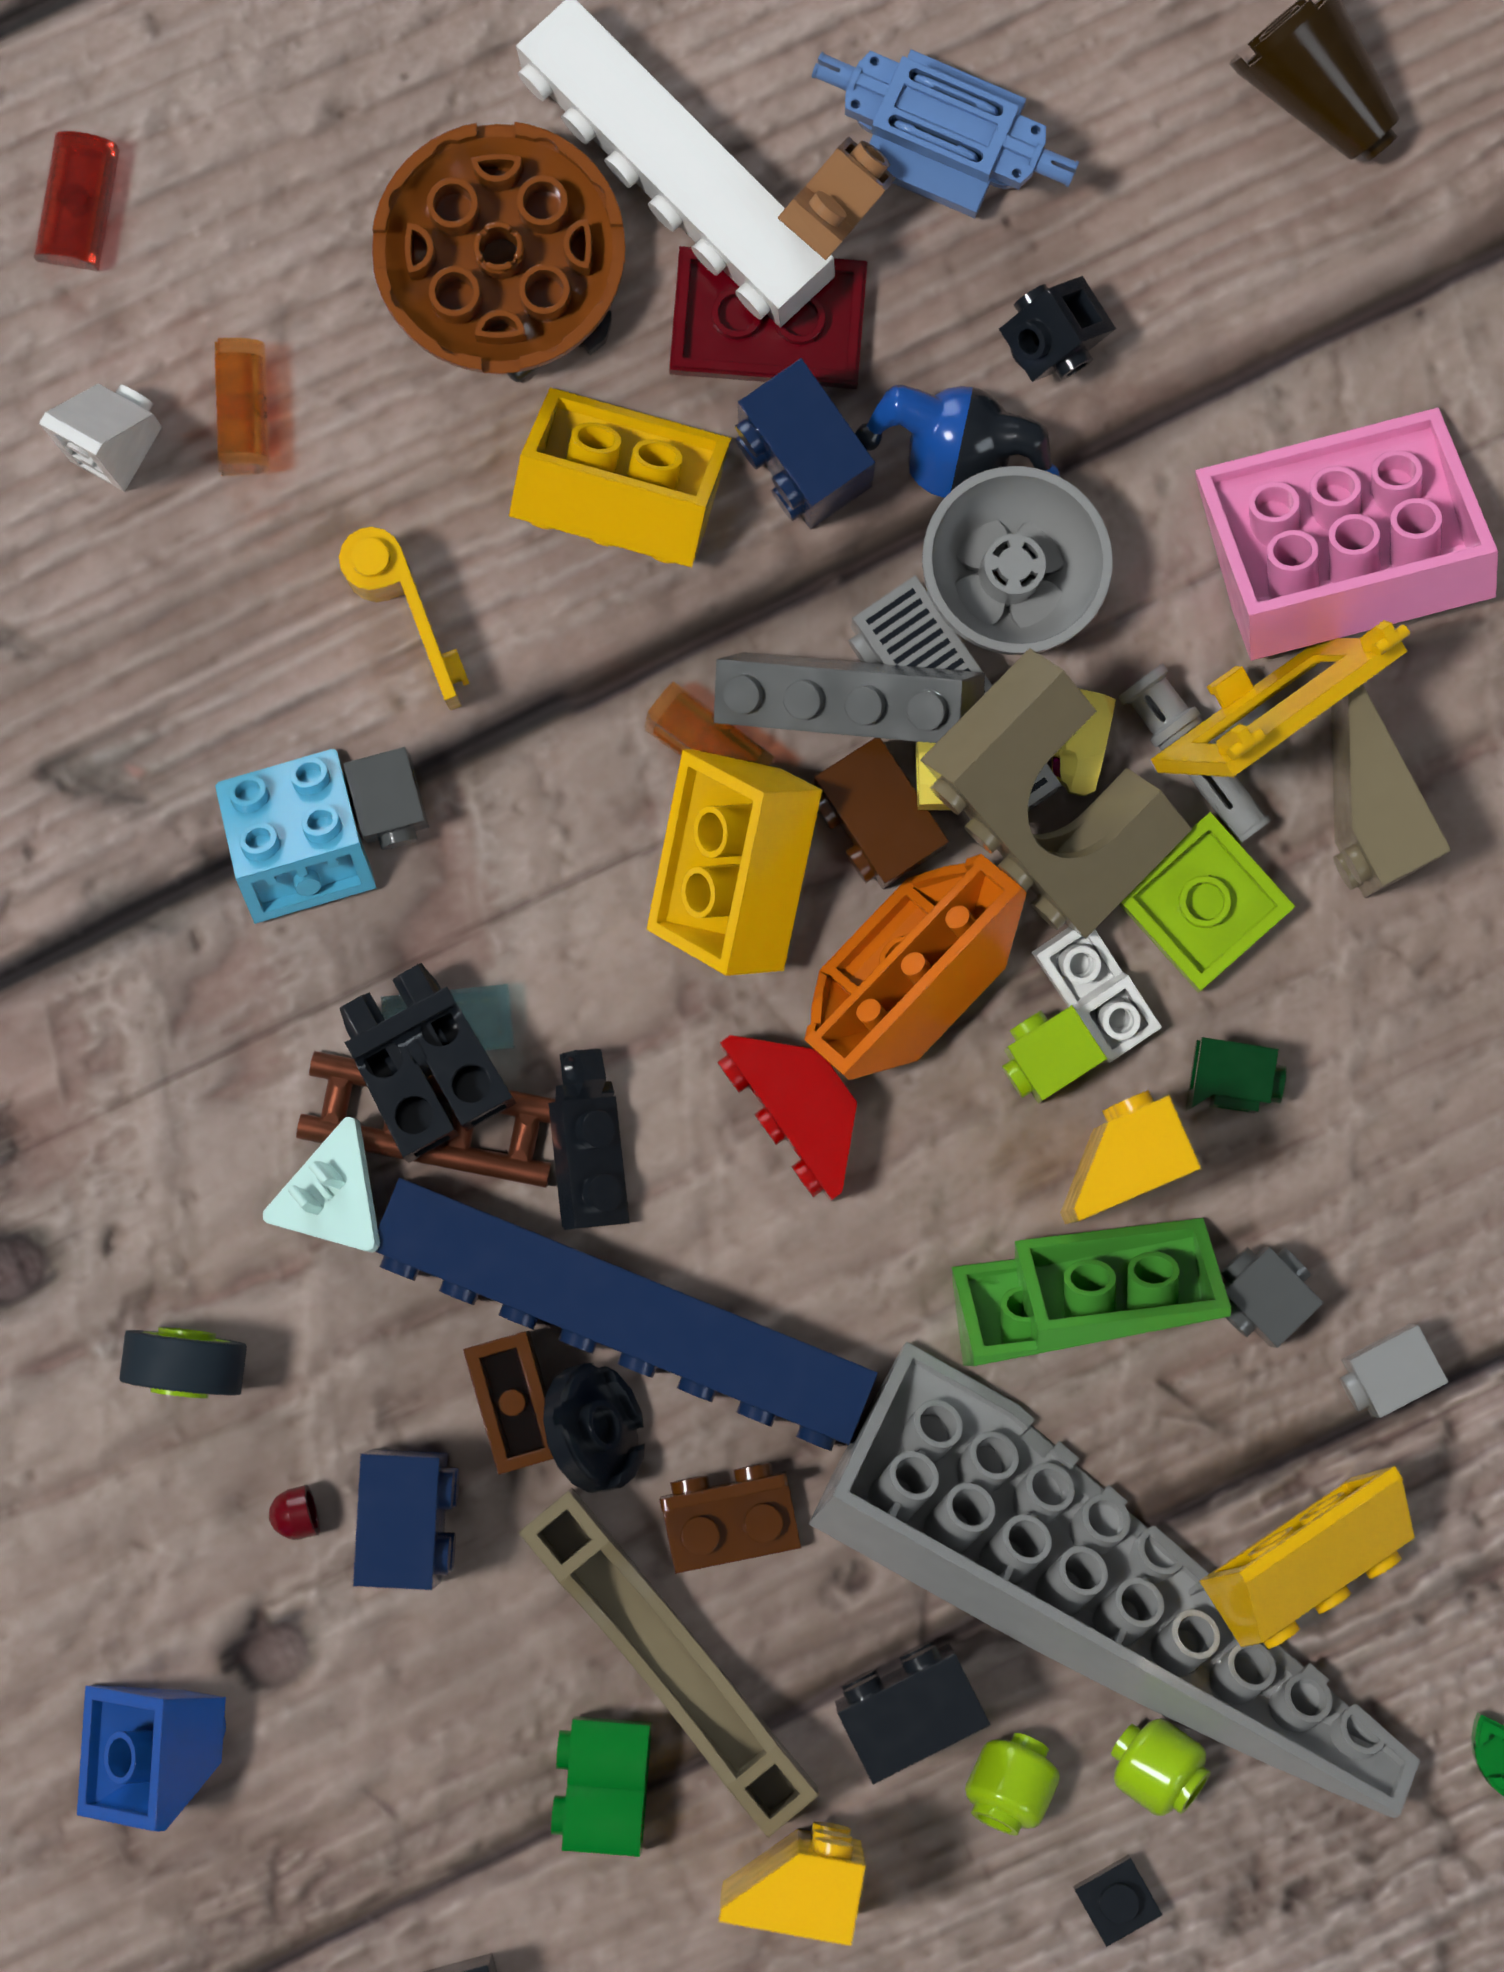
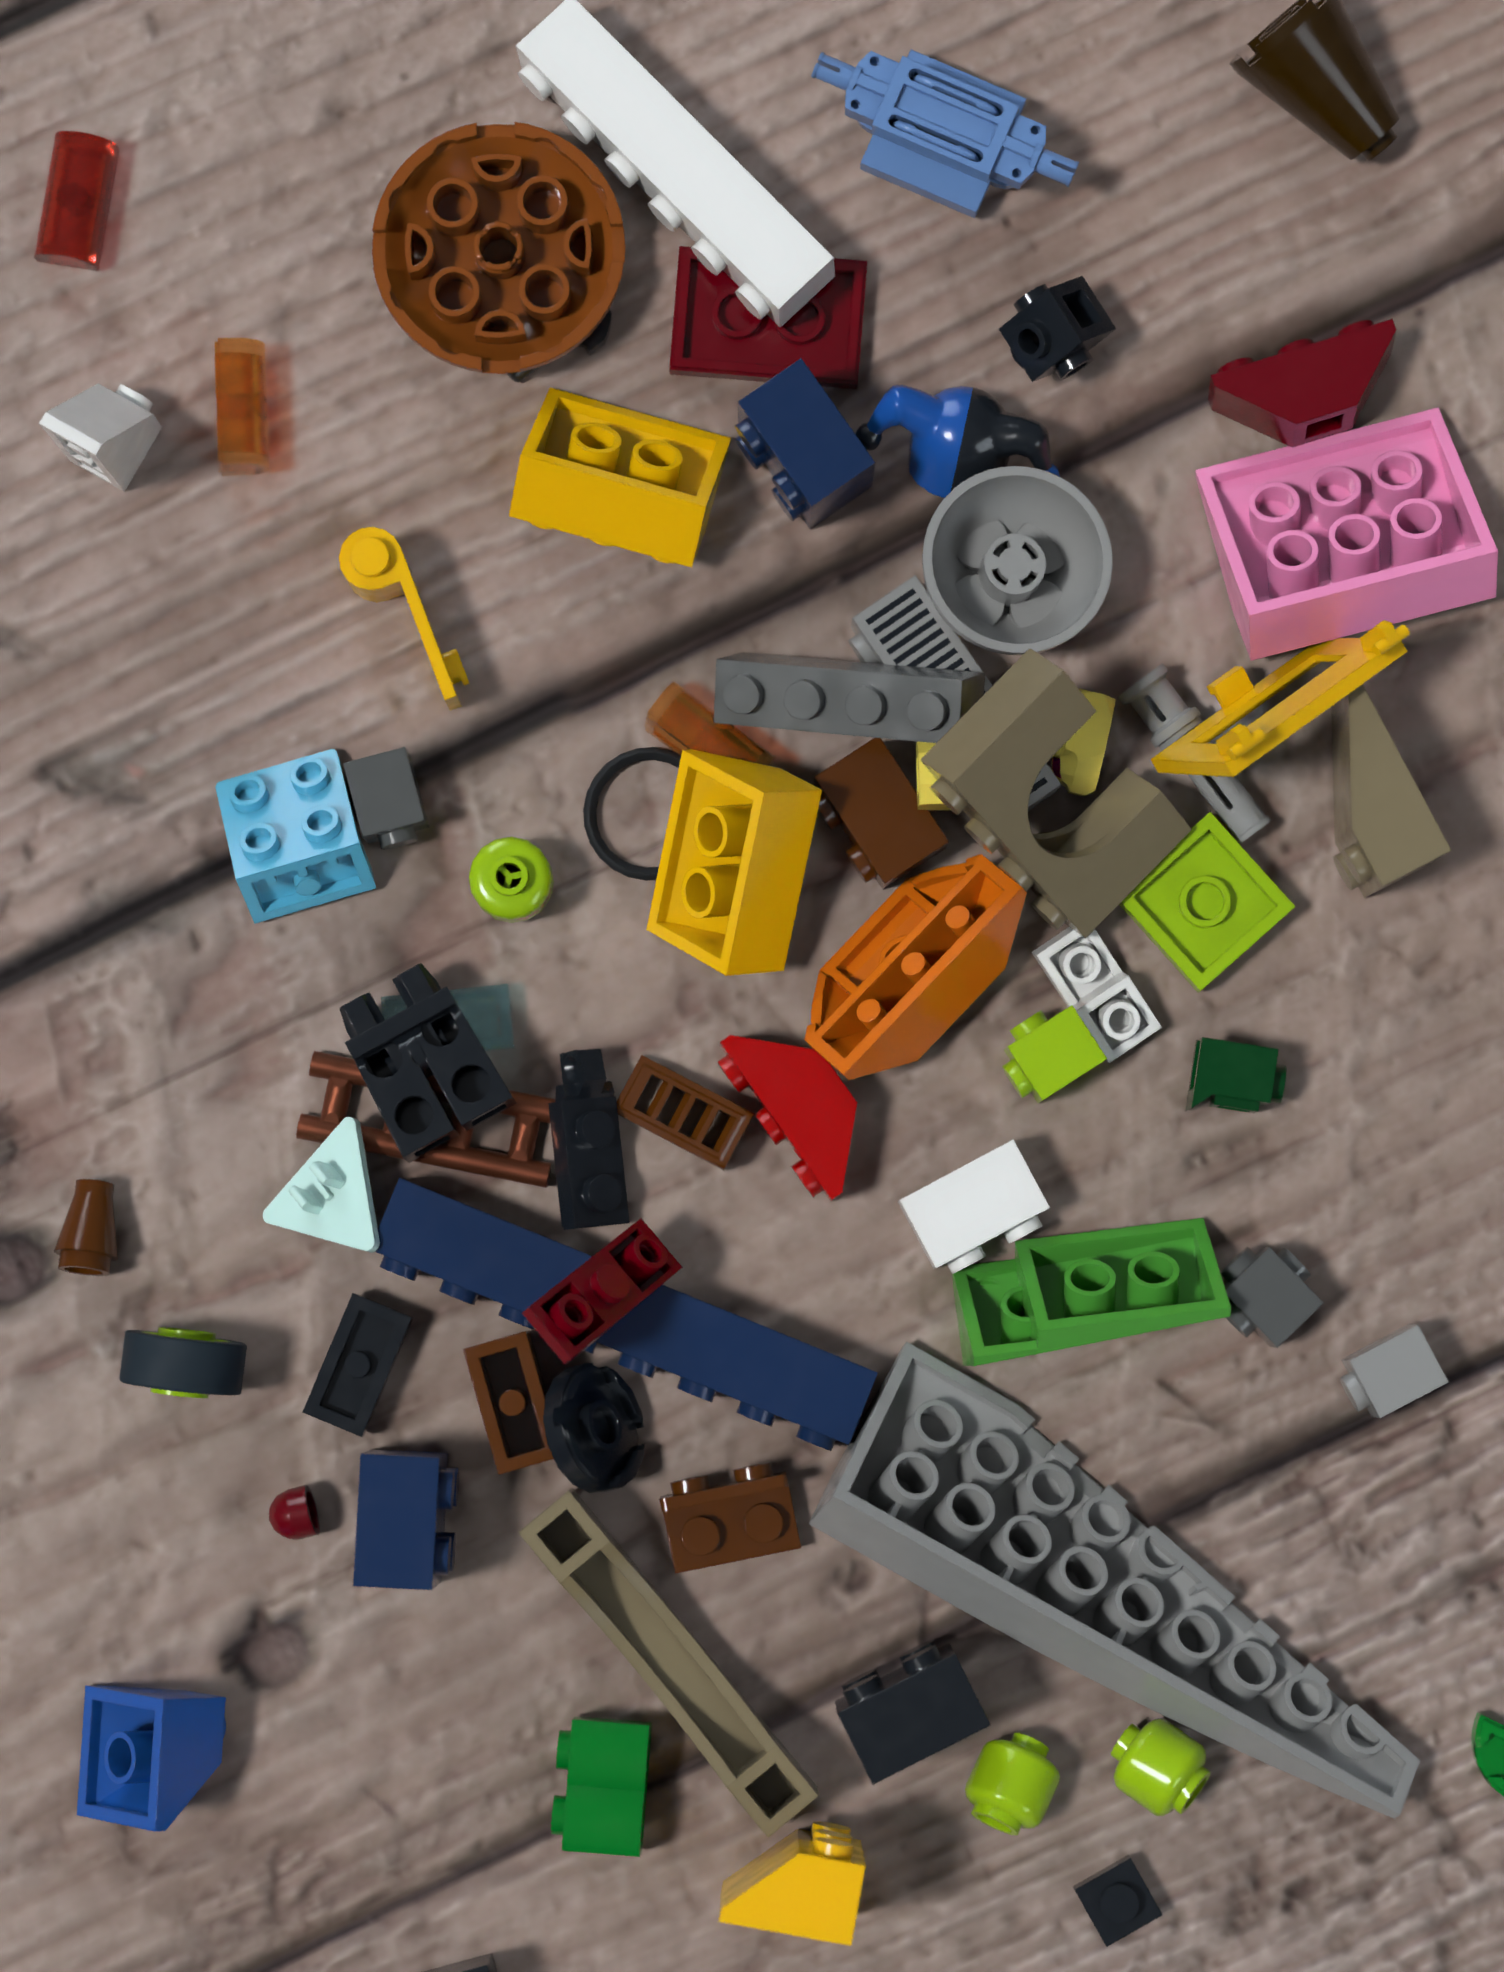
(89, 1231): none -> reddish brown cone
(358, 1364): none -> black plate
(505, 902): none -> lime head
(591, 802): none -> black tyre
(602, 1291): none -> dark red slope
(730, 1136): none -> reddish brown slope
(838, 196): medium nougat slope -> none
(974, 1206): none -> white brick
(1129, 1156): yellow slope -> none
(1307, 386): none -> dark red slope
(1312, 1558): yellow slope -> none

